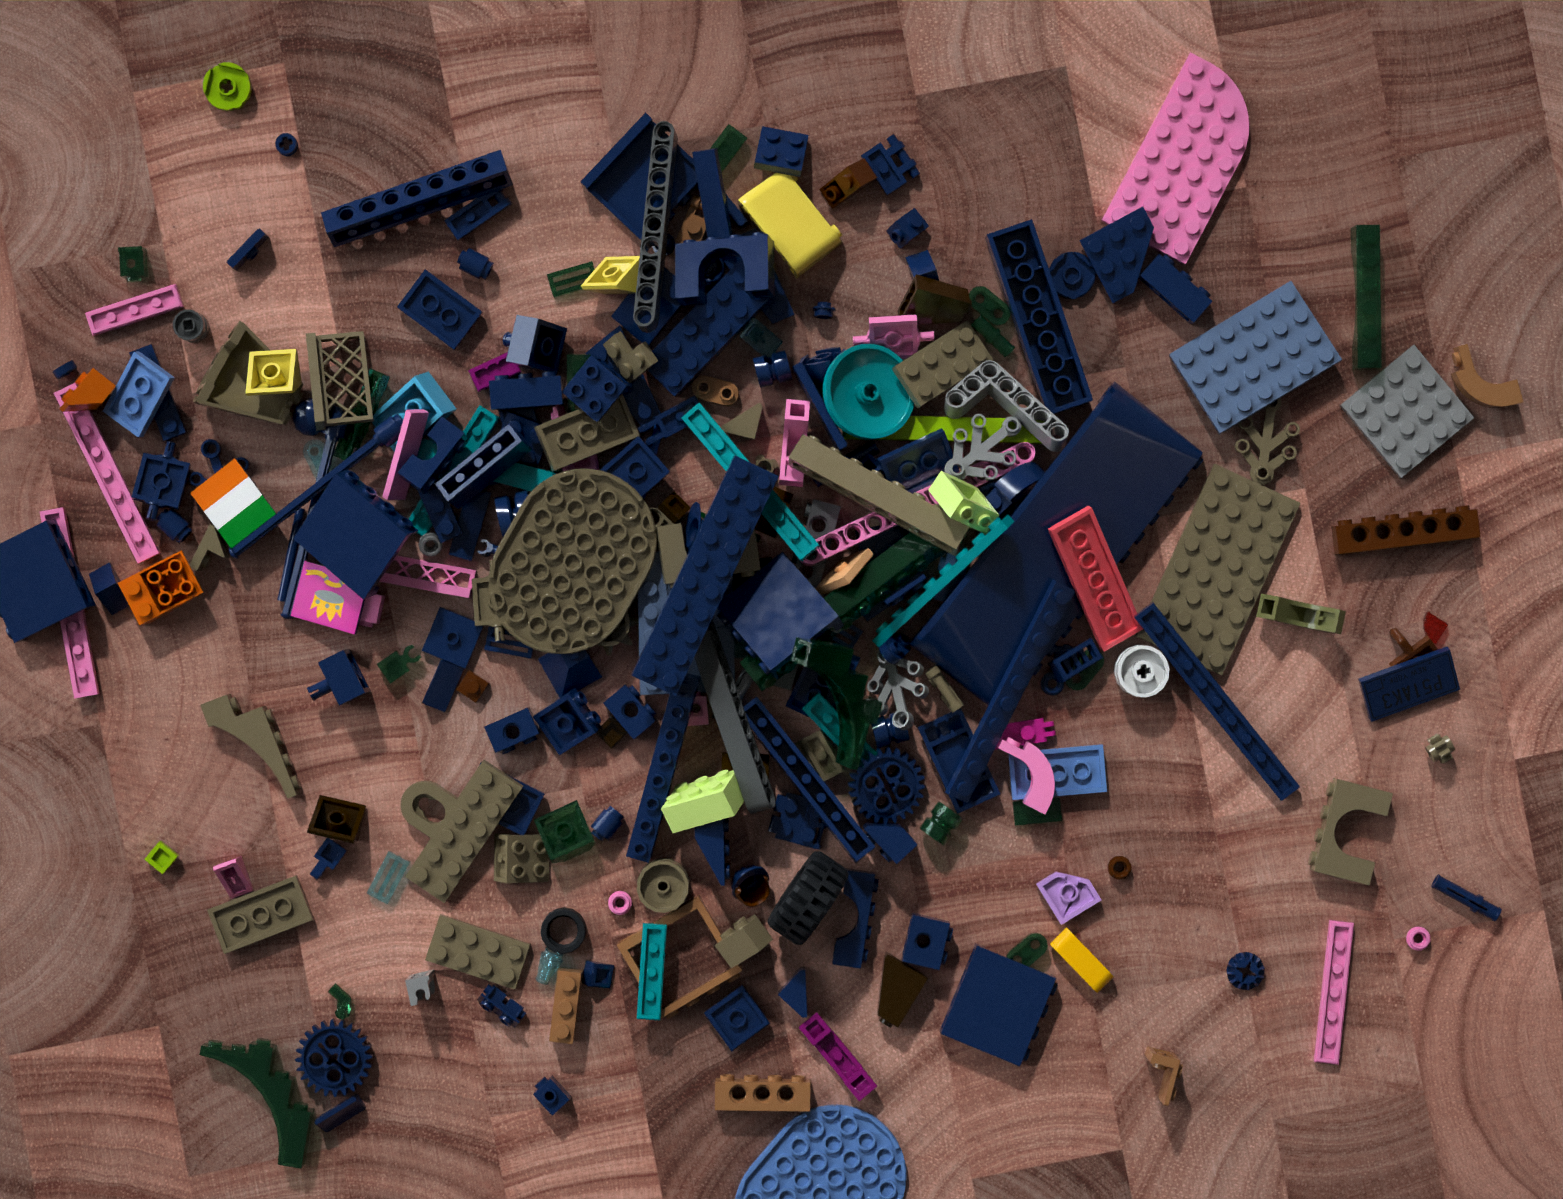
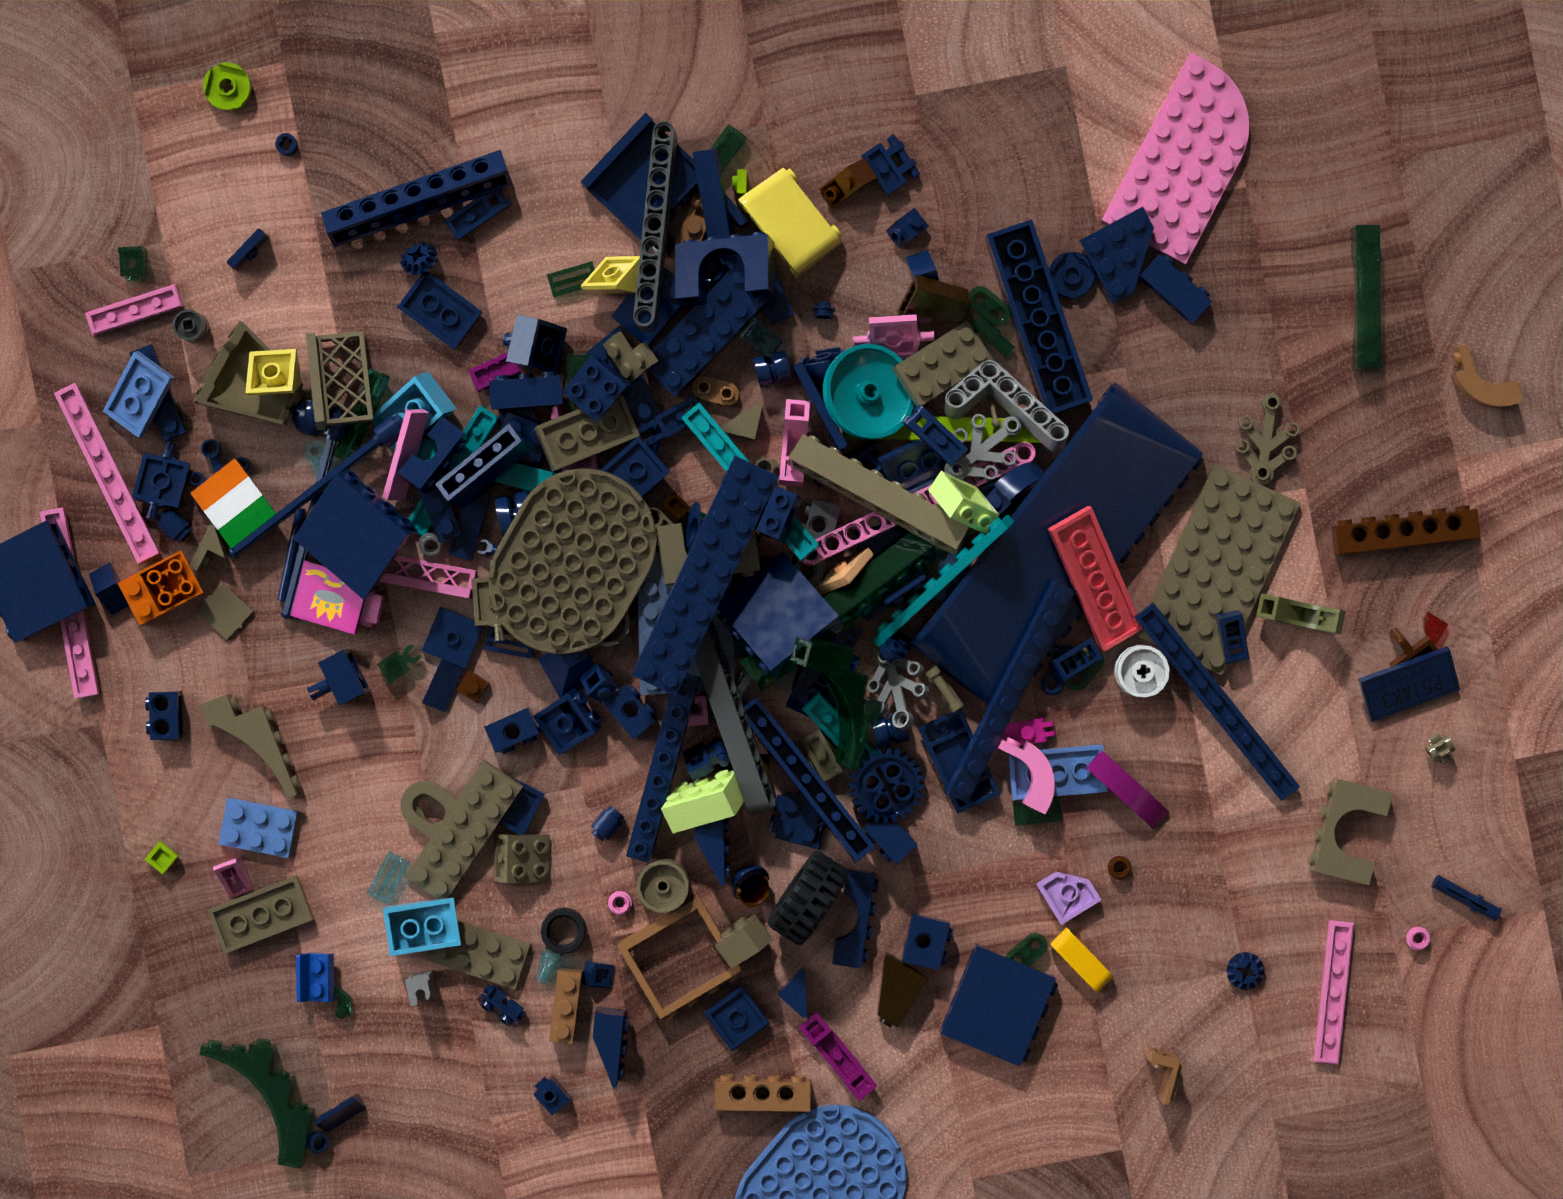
(65, 369): dark blue tile -> none
(89, 393): orange slope -> none
(172, 715): none -> dark blue brick
(225, 611): none -> dark tan piece
(258, 827): none -> medium blue plate
(315, 977): none -> blue bracket
(319, 1073): dark blue gear -> none
(321, 1146): none -> dark blue plate
(329, 856): dark blue plate -> none
(337, 819): dark brown slope -> none
(421, 926): none -> medium azure slope
(423, 263): none -> dark blue gear
(475, 263): dark blue brick -> none
(565, 832): clear green slope -> none
(603, 687): none -> dark blue brick
(608, 1036): none -> dark blue slope
(611, 732): dark brown tile -> none
(651, 971): teal tile -> none
(702, 757): none -> dark blue plate
(740, 182): none -> lime plate
(779, 514): none -> dark blue brick
(781, 151): dark blue plate -> none
(935, 436): none -> dark blue plate
(941, 823): clear green wheel -> none
(995, 422): none -> dark tan hinge
(1127, 789): none -> magenta slope
(1226, 617): none -> dark blue slope
(1255, 357): sand blue plate -> none
(1406, 411): light grey plate -> none

